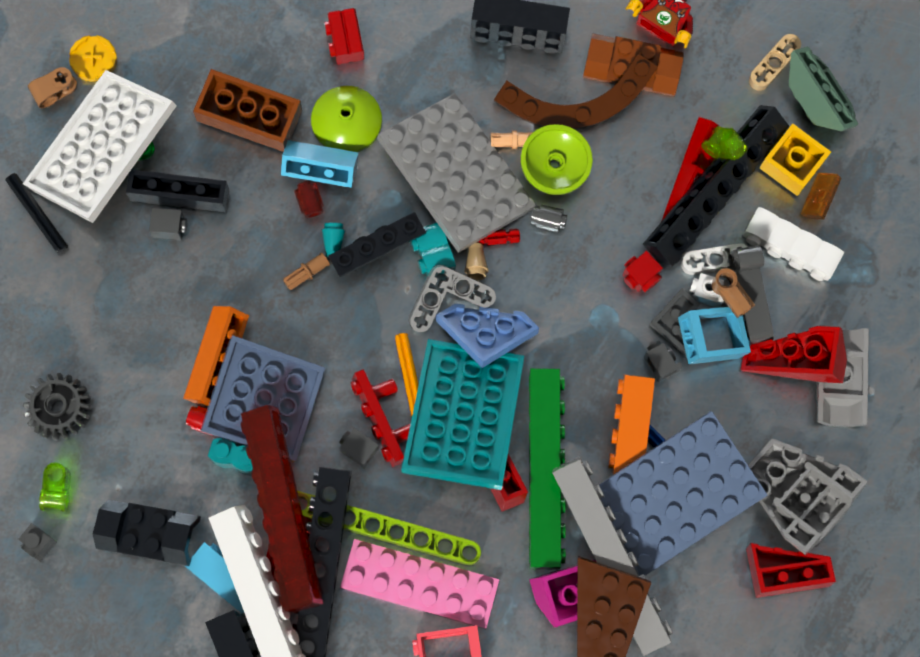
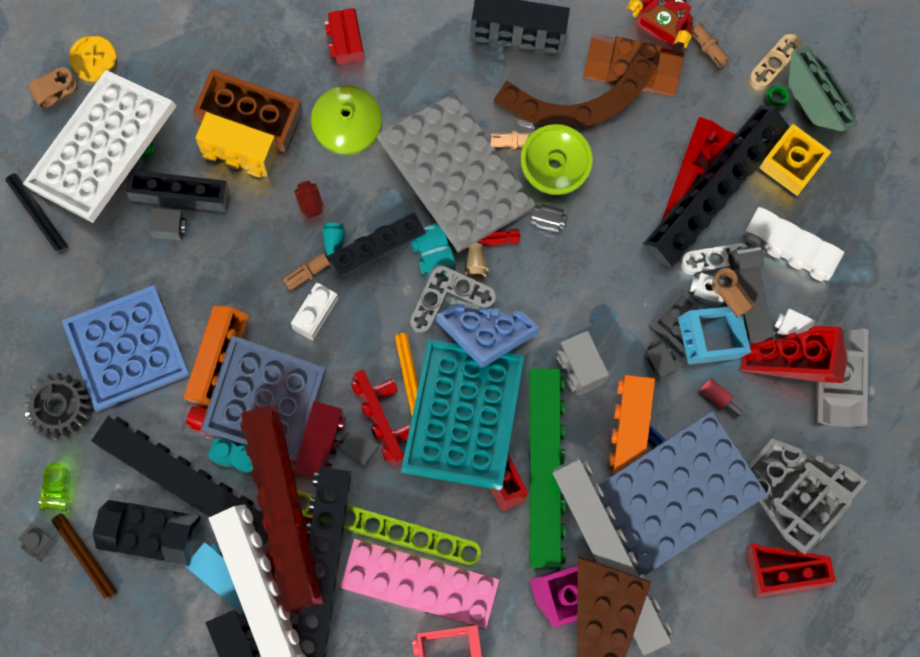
(84, 556): none -> reddish brown axle
(125, 348): none -> medium blue plate
(170, 472): none -> black brick
(236, 145): none -> yellow brick
(314, 311): none -> white brick
(319, 163): medium azure brick -> none
(319, 440): none -> dark red brick
(581, 363): none -> light grey brick
(642, 272): red brick -> none
(710, 45): none -> medium nougat pin
(720, 397): none -> coral piece
(725, 144): clear neon green piece -> none
(781, 92): none -> green plate
(792, 322): none -> white brick
(821, 196): clear orange plate -> none

